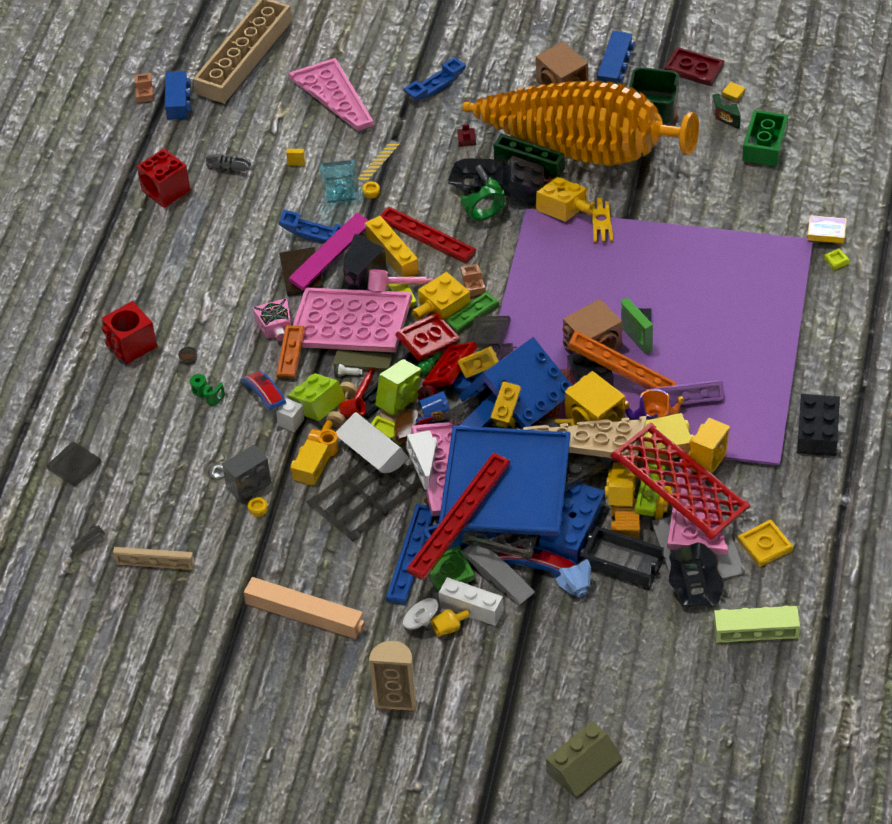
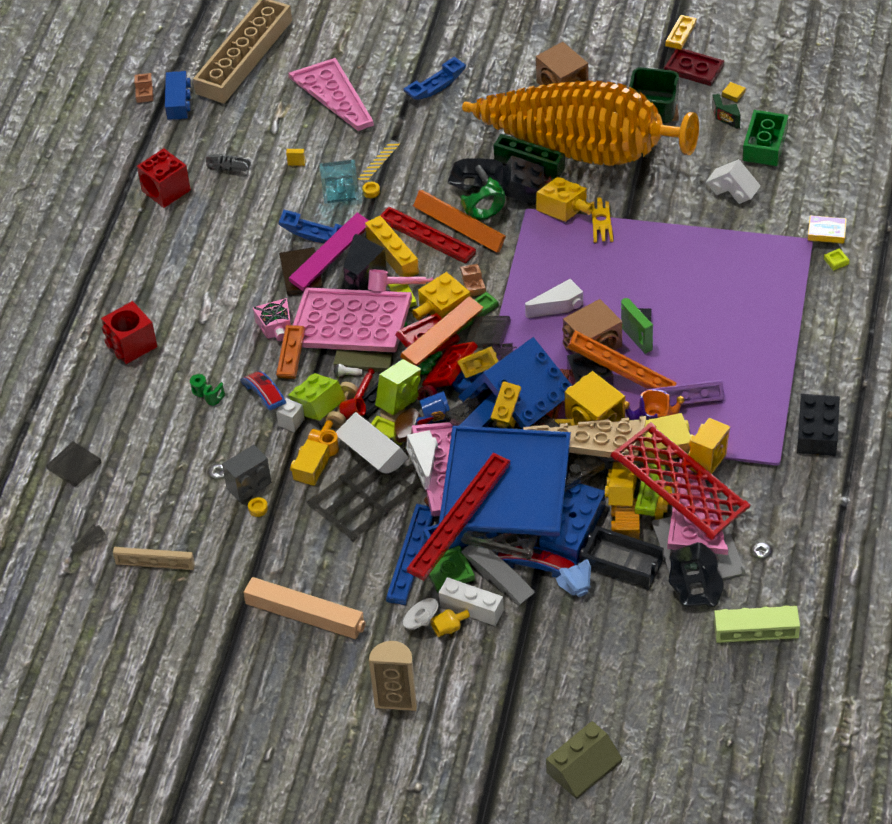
(187, 355): clear smoke tile -> none
(442, 331): none -> orange tile
(459, 221): none -> orange tile
(466, 136): dark red tile -> none
(557, 300): none -> white slope
(616, 57): blue brick -> none
(681, 32): none -> yellow tile
(735, 179): none -> white brick
(765, 543): yellow tile -> none

